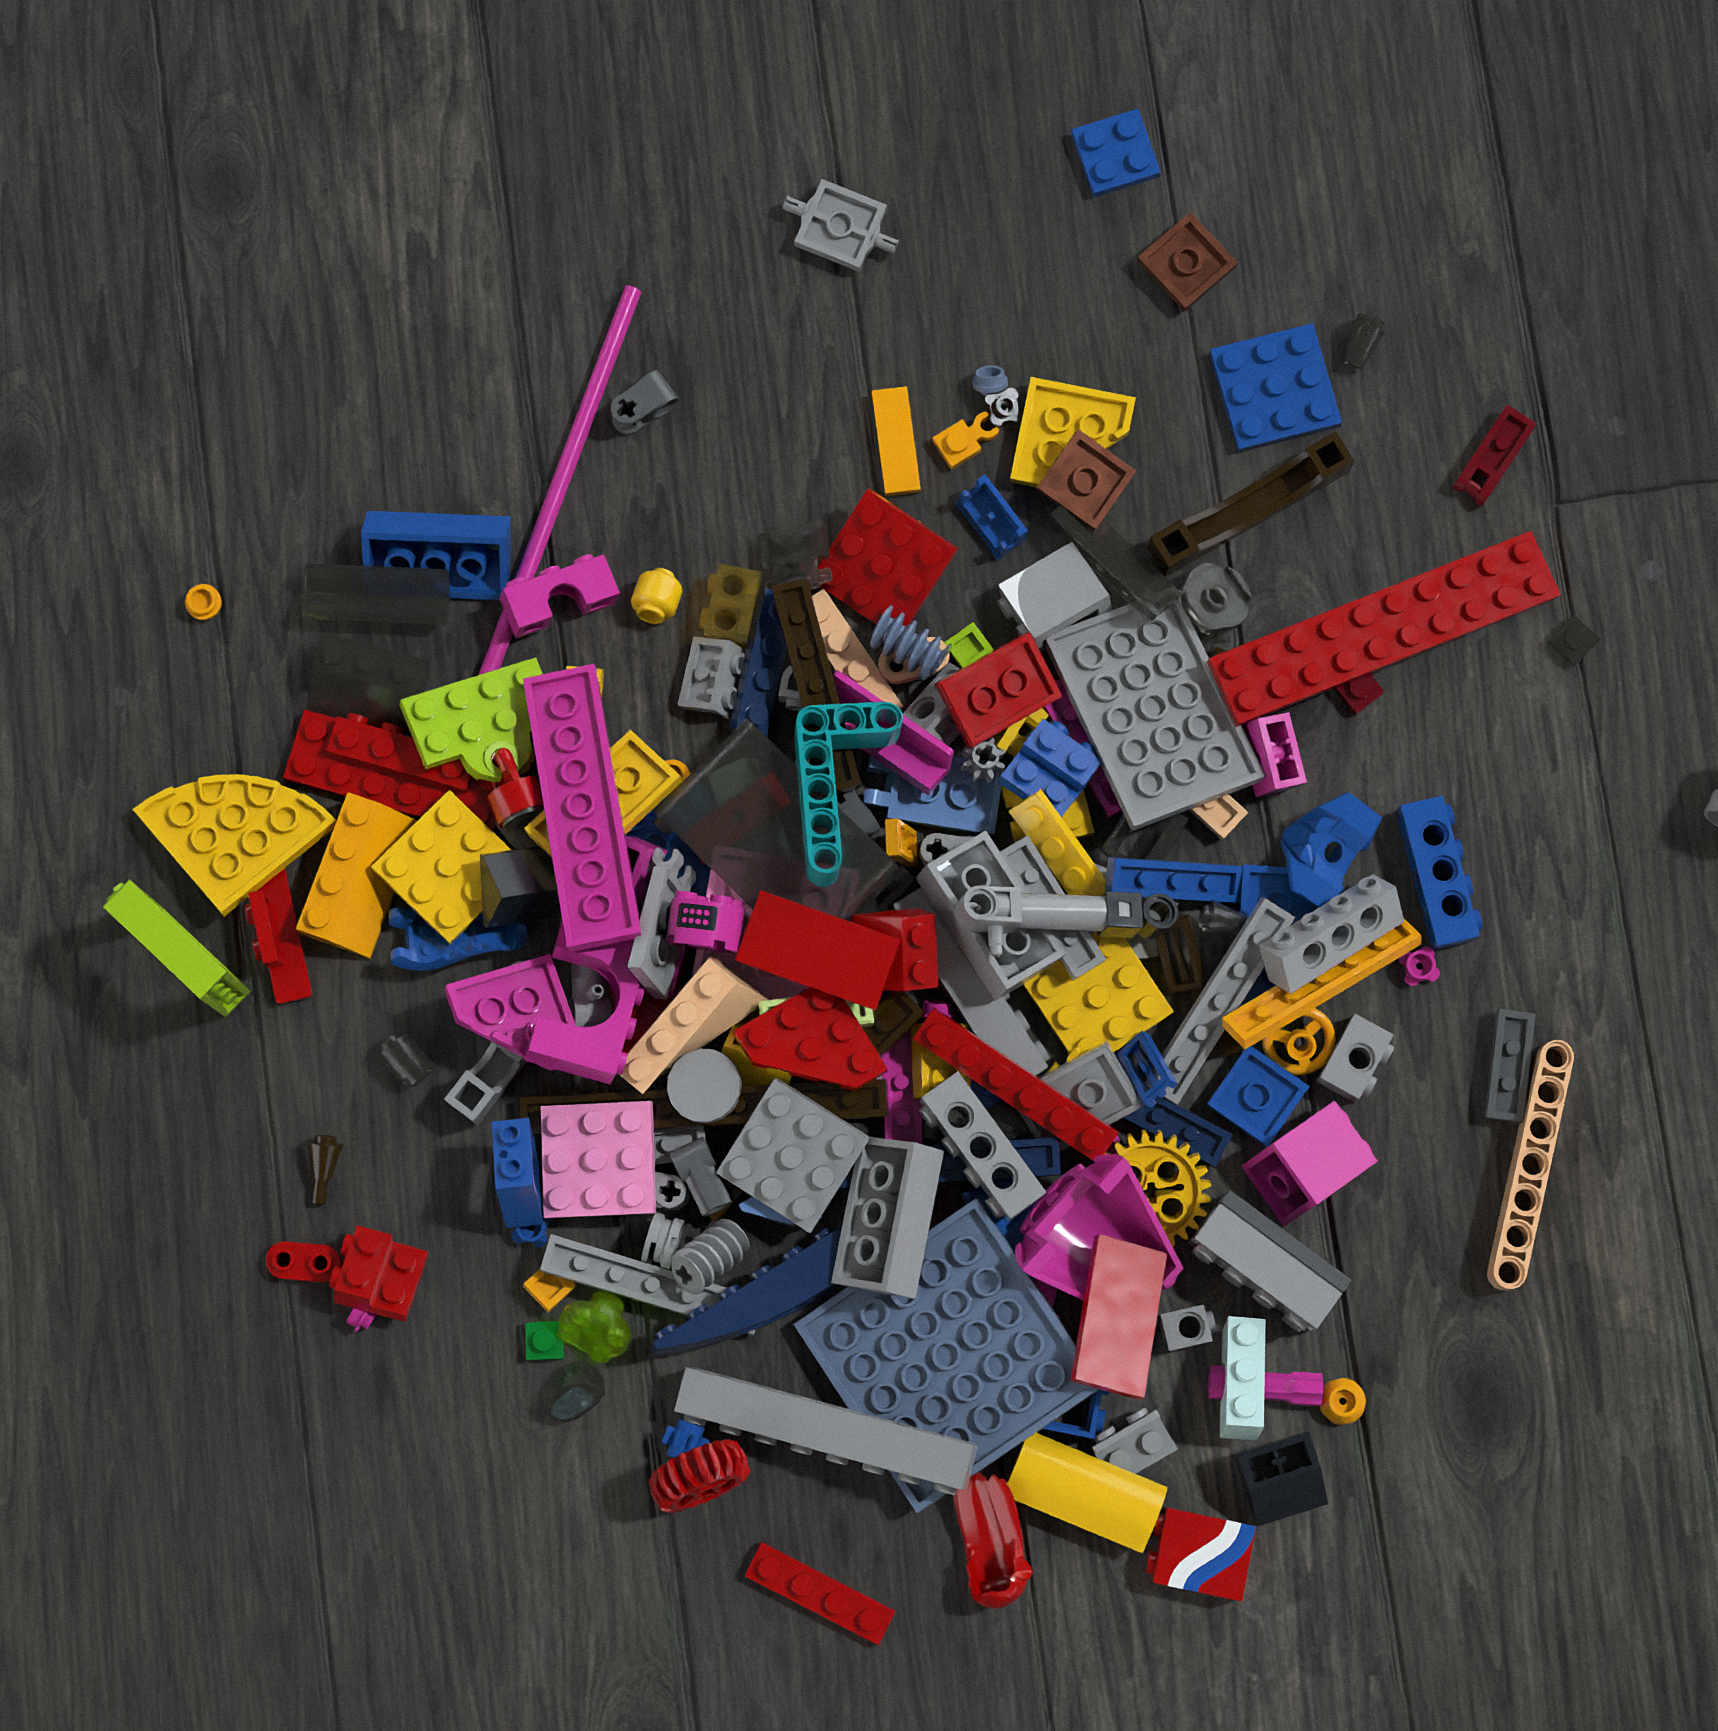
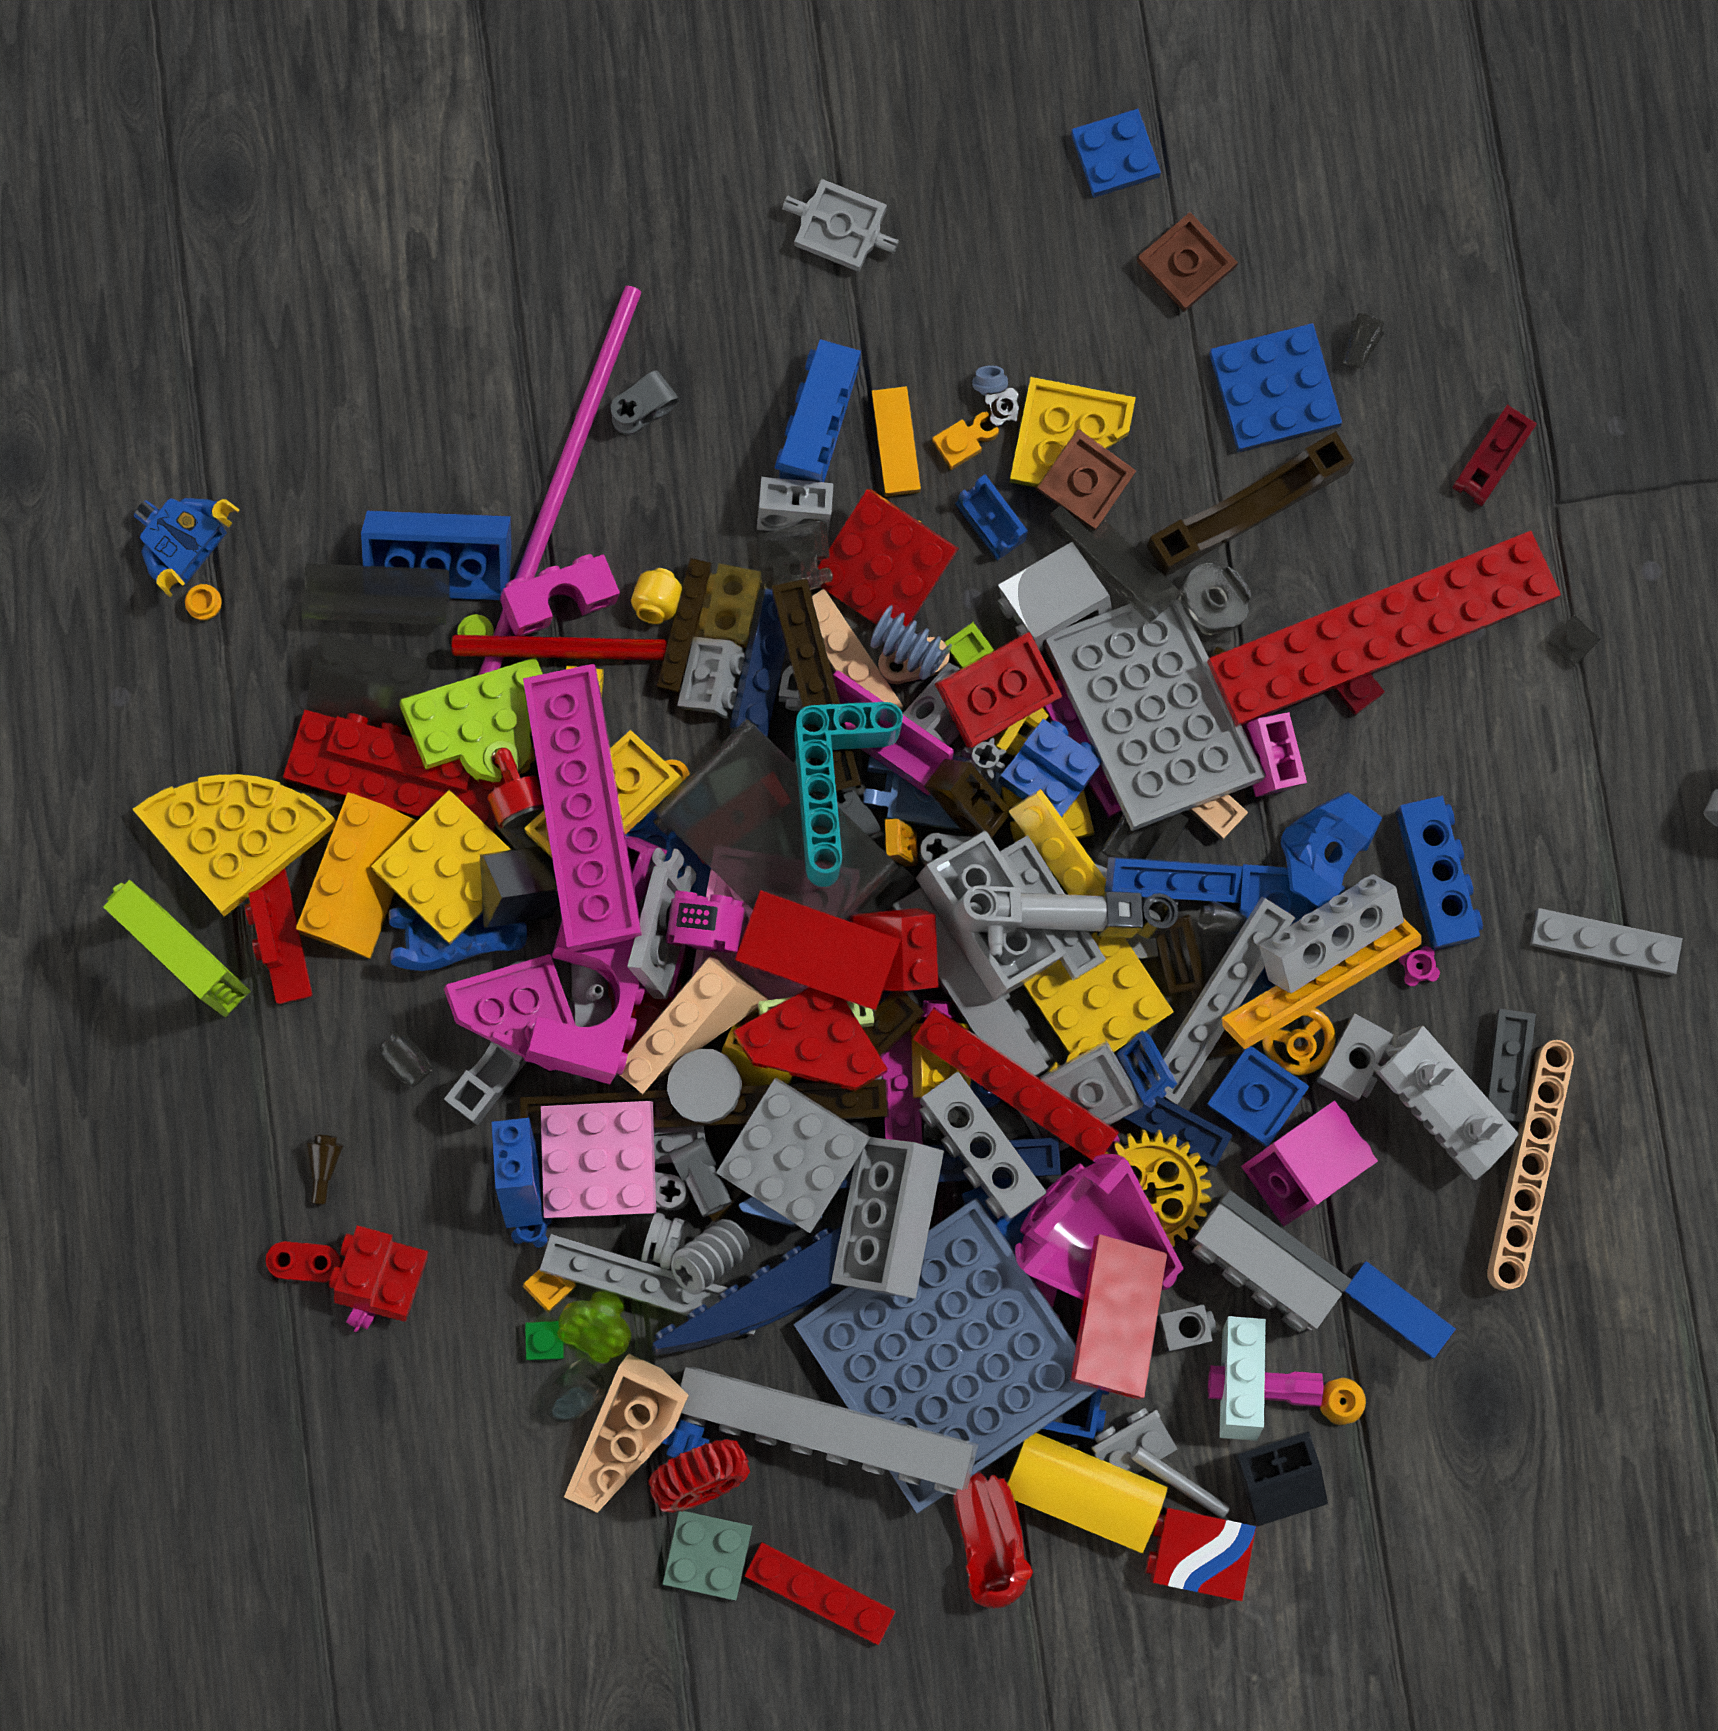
(181, 537): none -> blue torso
(476, 625): none -> lime plate
(558, 647): none -> red axle
(631, 1424): none -> light nougat wedge
(684, 626): none -> dark brown piece
(707, 1555): none -> sand green plate
(793, 503): none -> light grey brick
(819, 412): none -> blue wedge
(967, 797): none -> dark brown brick
(1179, 1482): none -> light grey bar
(1399, 1310): none -> blue tile
(1446, 1102): none -> light grey piece
(1606, 941): none -> light grey plate

